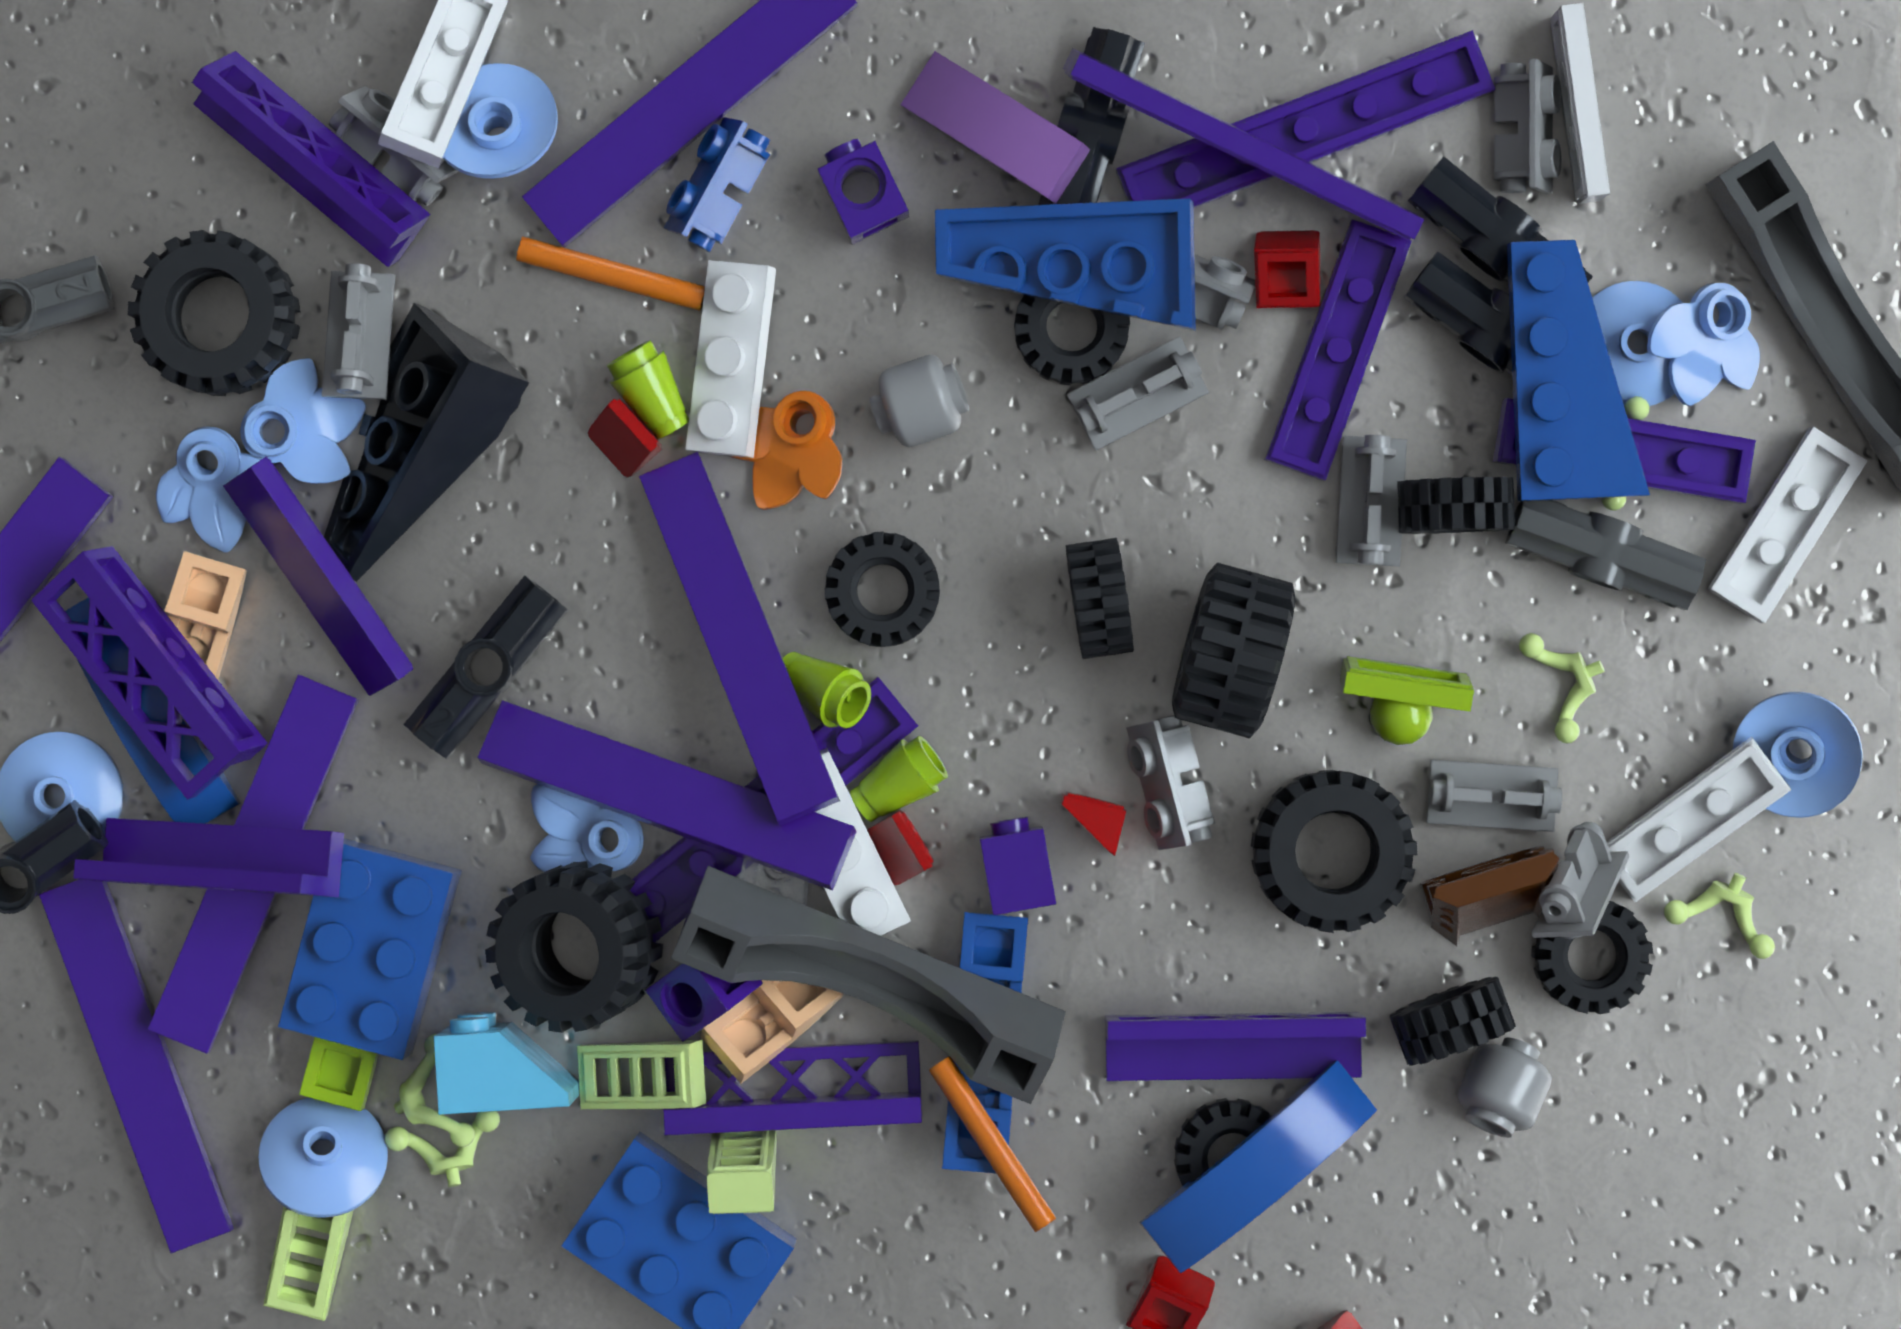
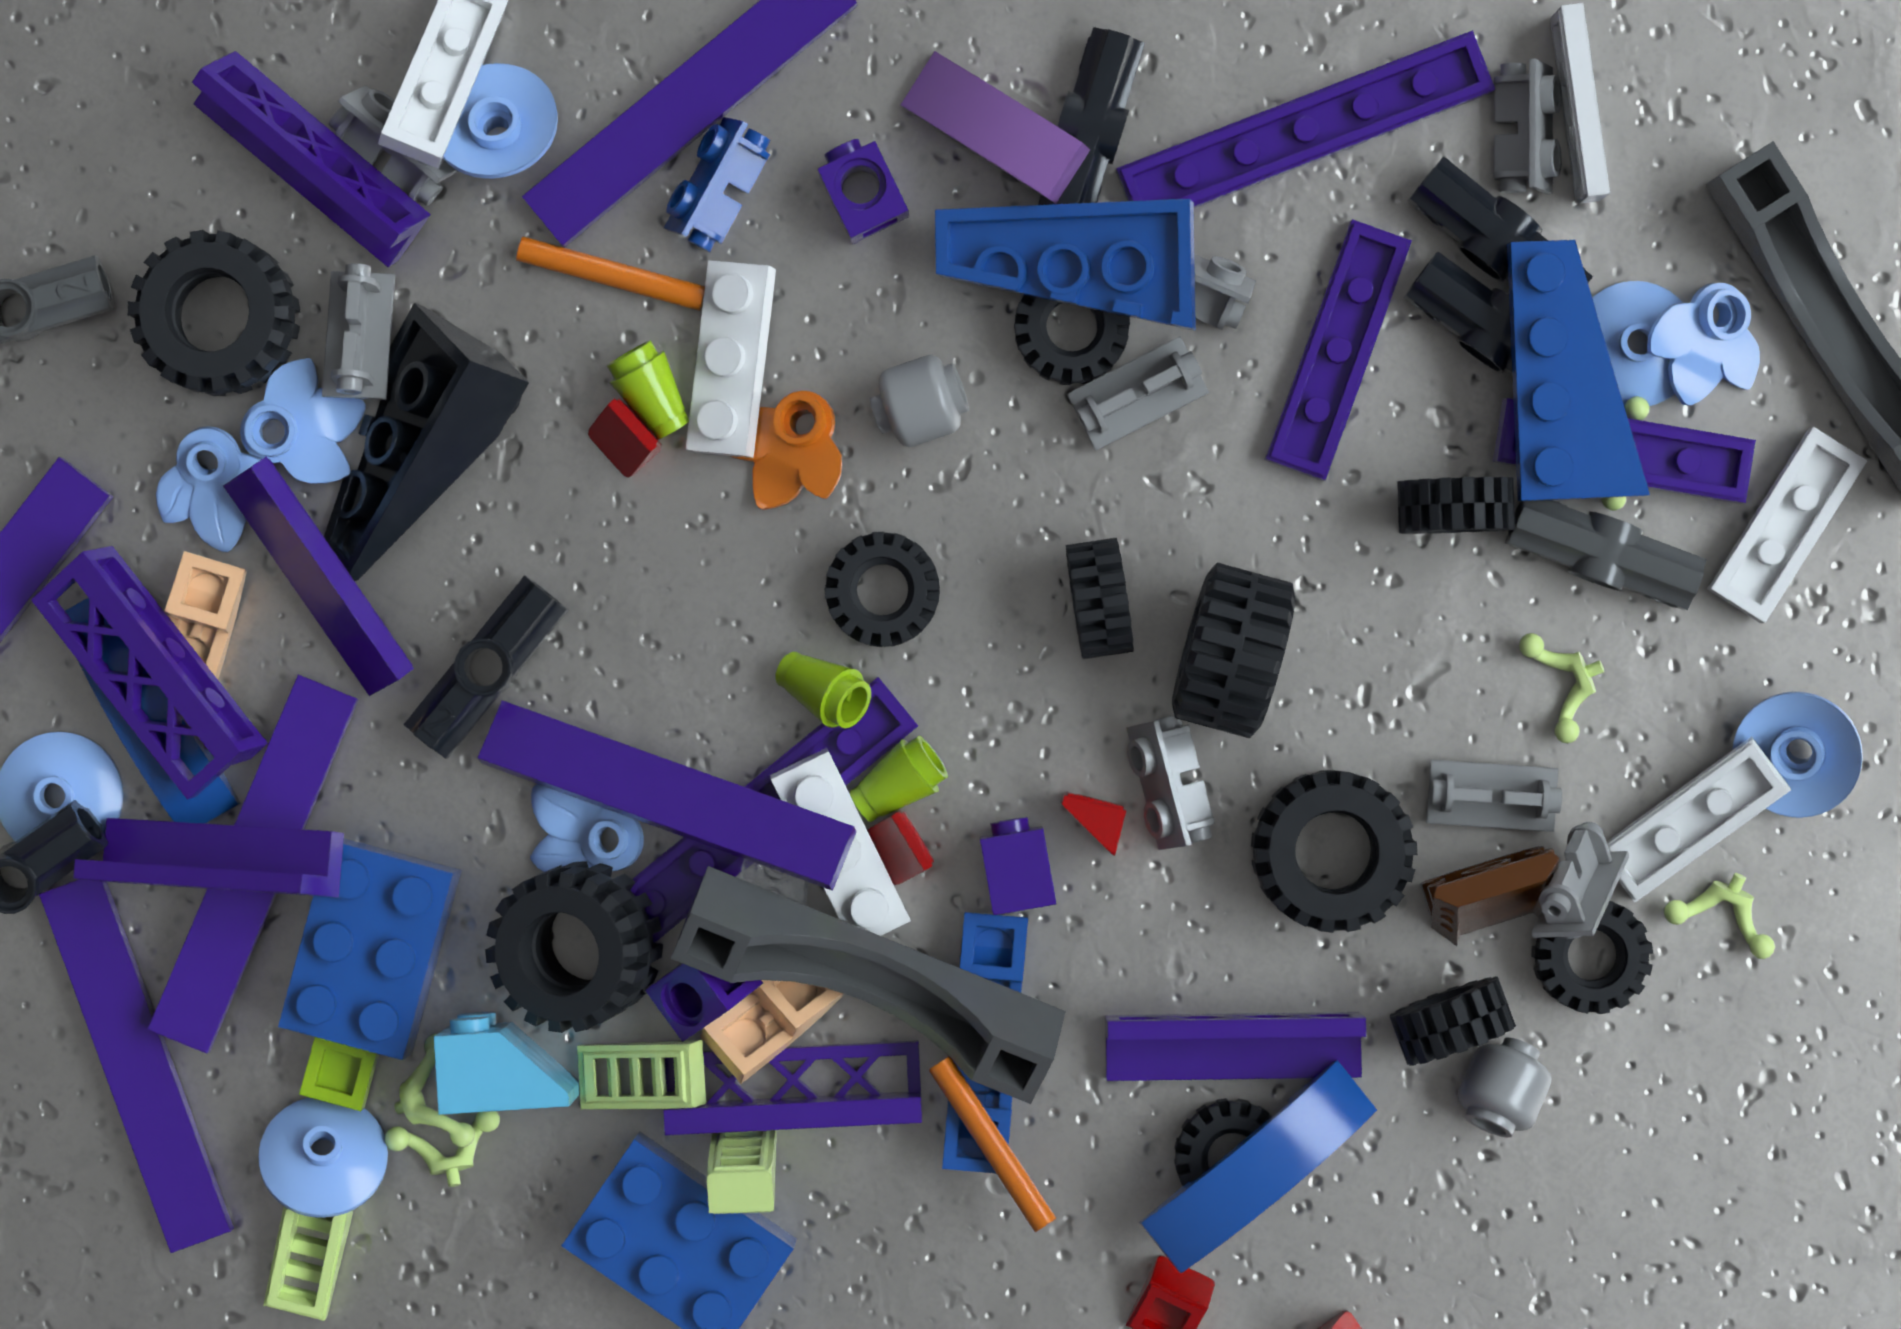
(739, 639): dark purple tile -> none
(1242, 145): dark purple tile -> none
(1287, 269): red slope -> none
(1369, 500): light grey hinge -> none
(1404, 695): lime tile -> none

